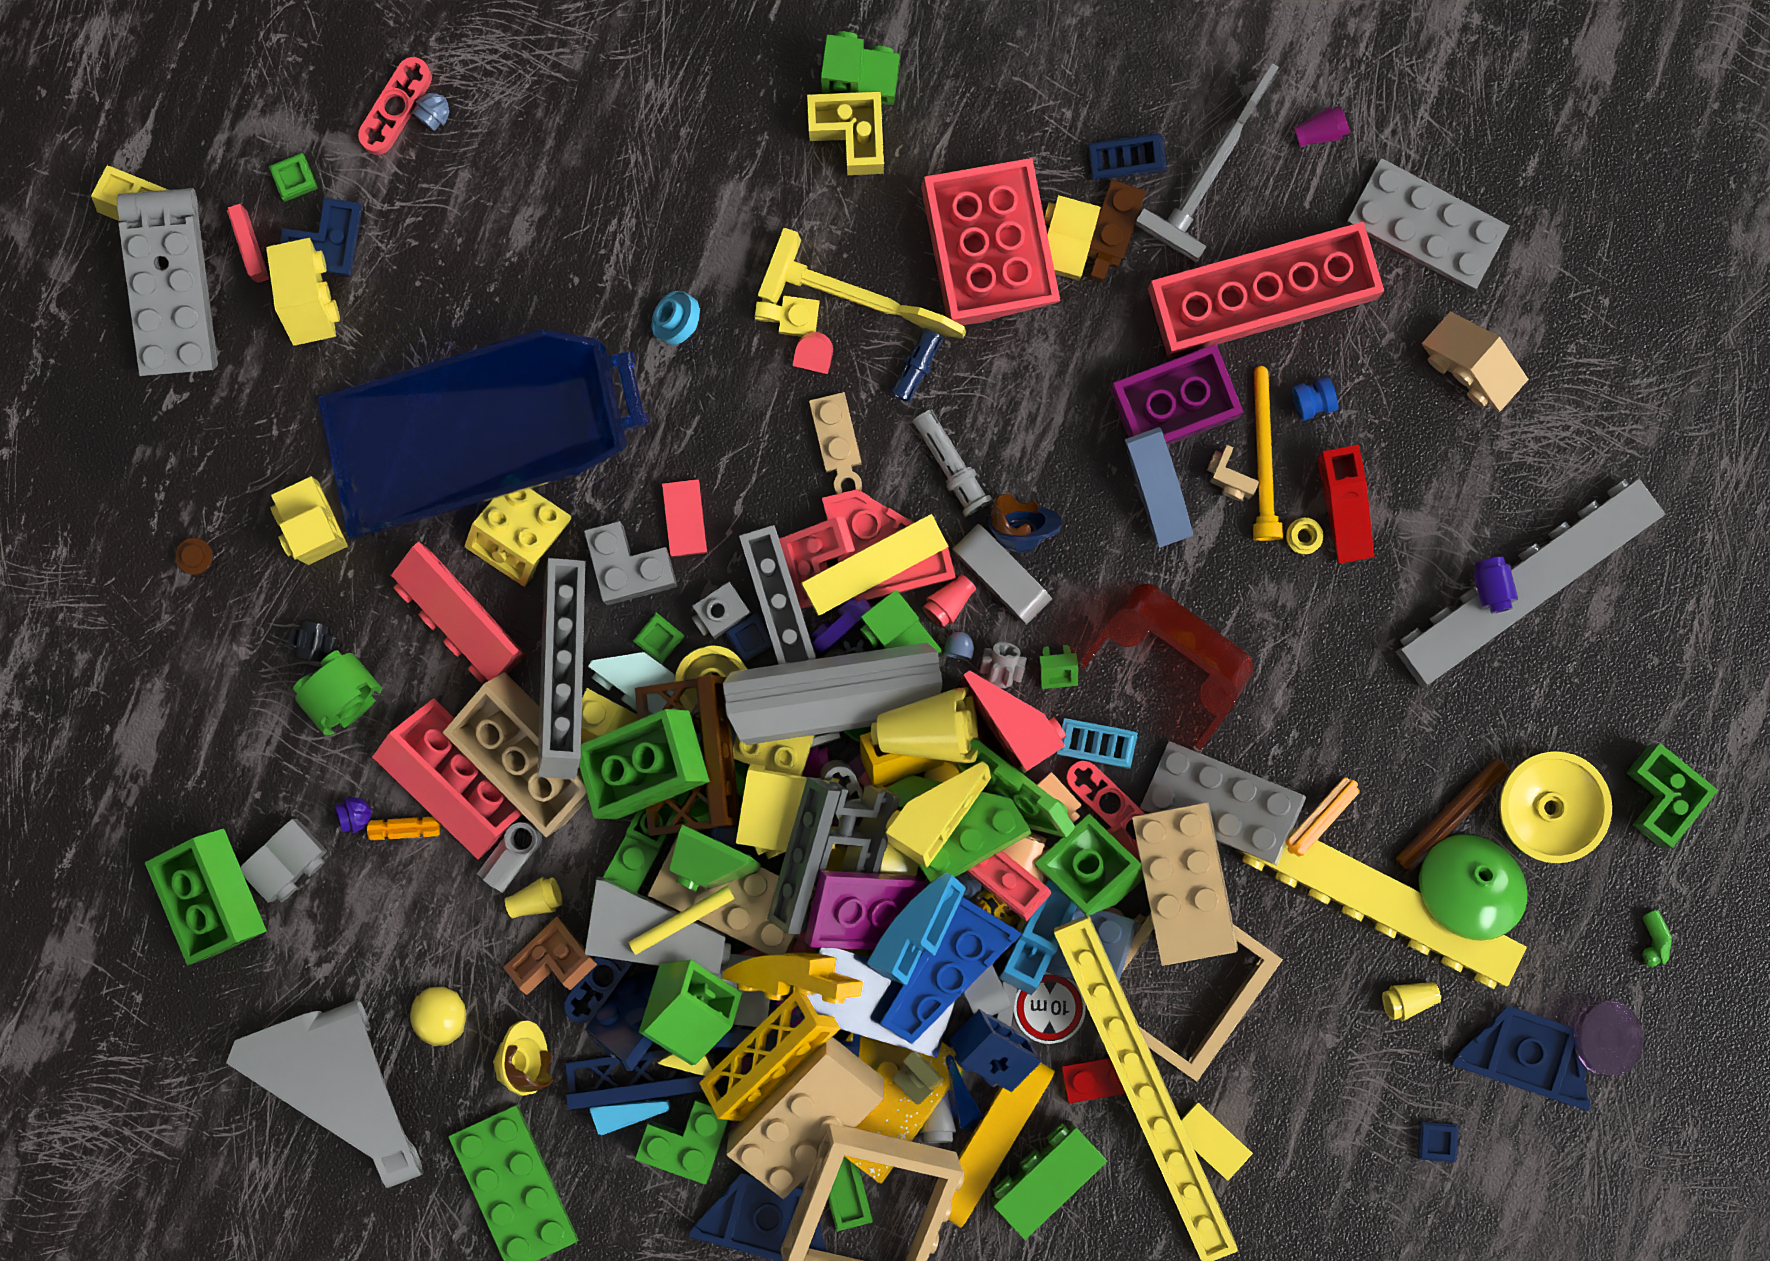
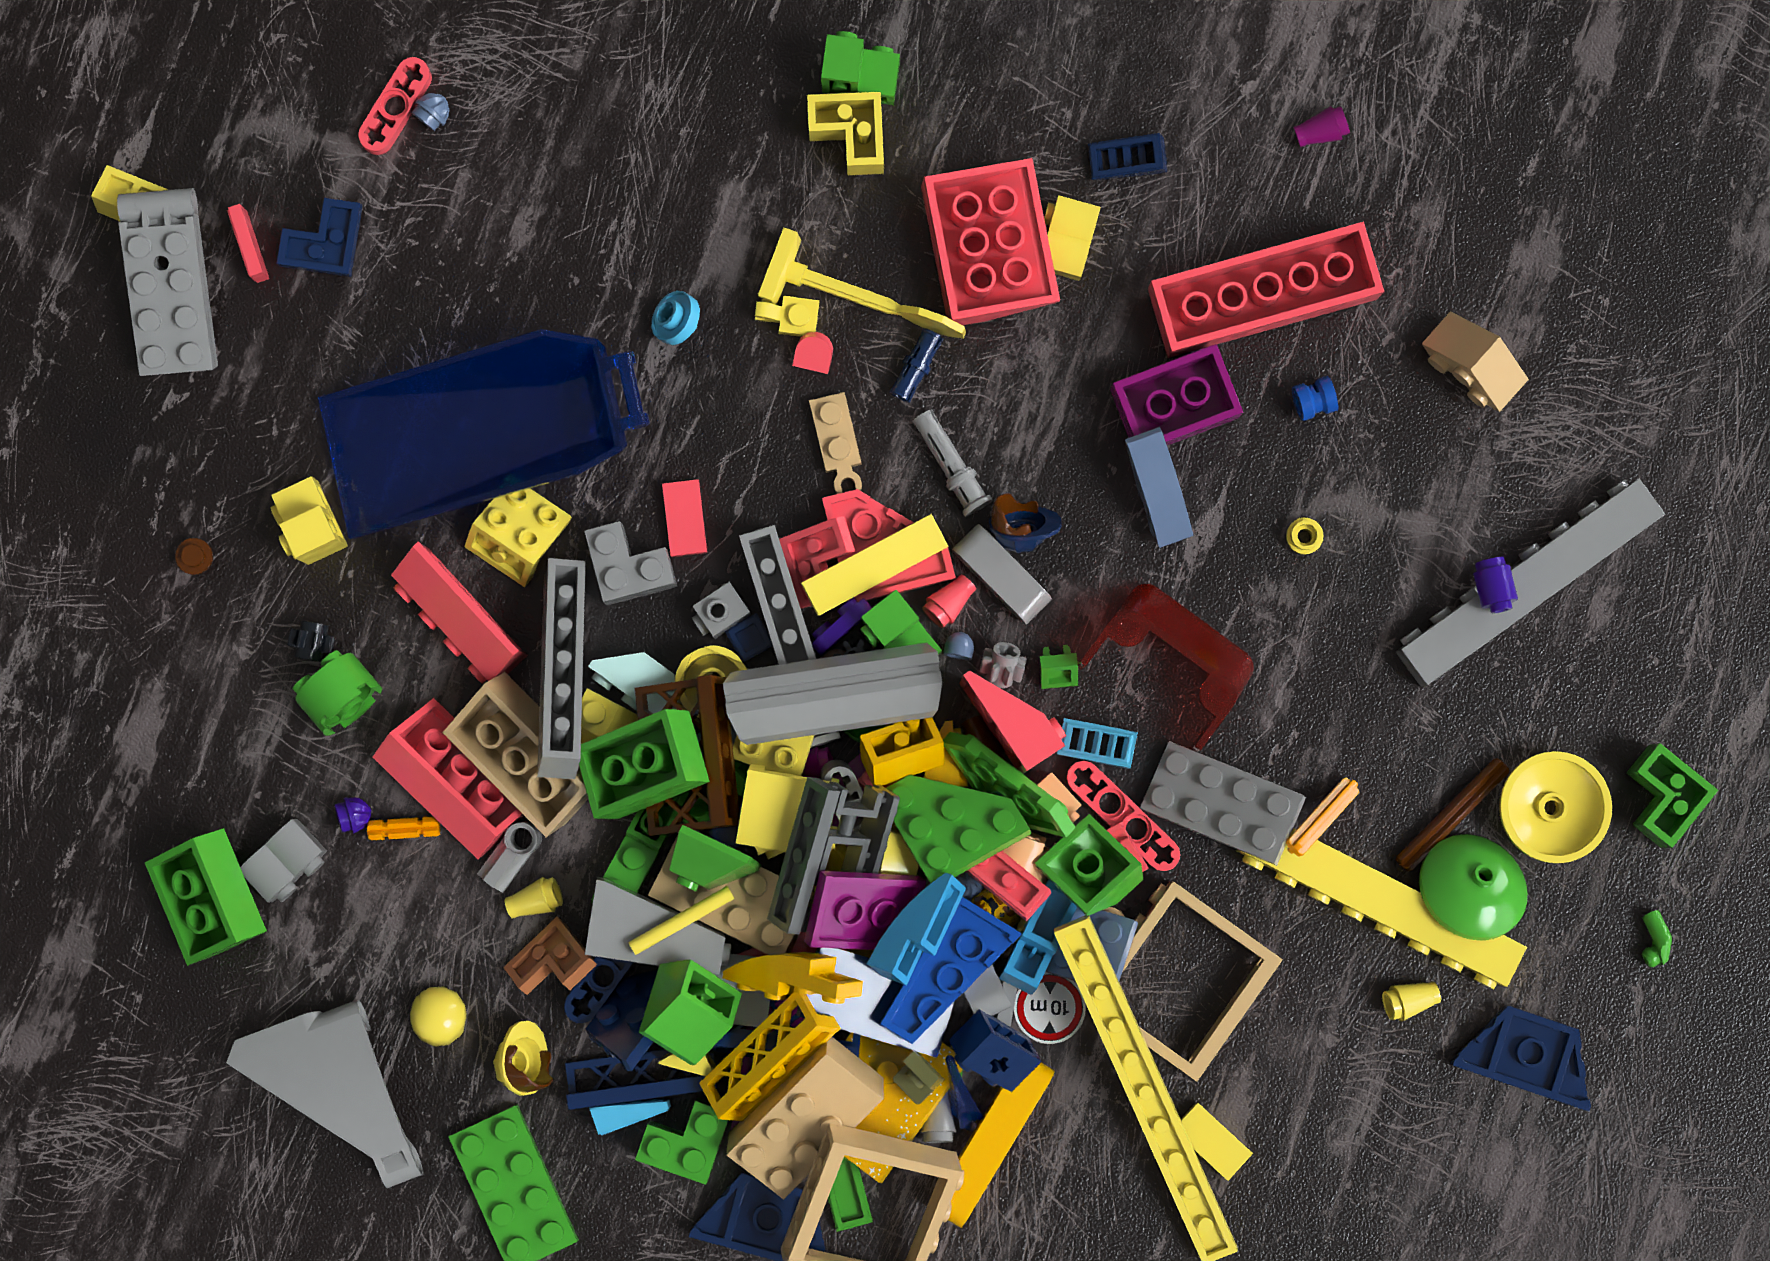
(293, 177): bright green tile -> none
(299, 293): light yellow brick -> none
(659, 638): bright green tile -> none
(930, 728): light yellow cone -> none
(933, 816): light yellow slope -> none
(1047, 1179): bright green brick -> none
(1091, 1080): red plate -> none
(1114, 227): reddish brown hinge -> none
(1173, 230): light grey piece -> none
(1185, 884): tan brick -> none
(1233, 483): tan bracket -> none
(1267, 525): yellow piece -> none
(1347, 503): red slope -> none
(1428, 225): light grey plate -> none
(1437, 1141): dark blue tile -> none
(1608, 1038): clear purple tile -> none

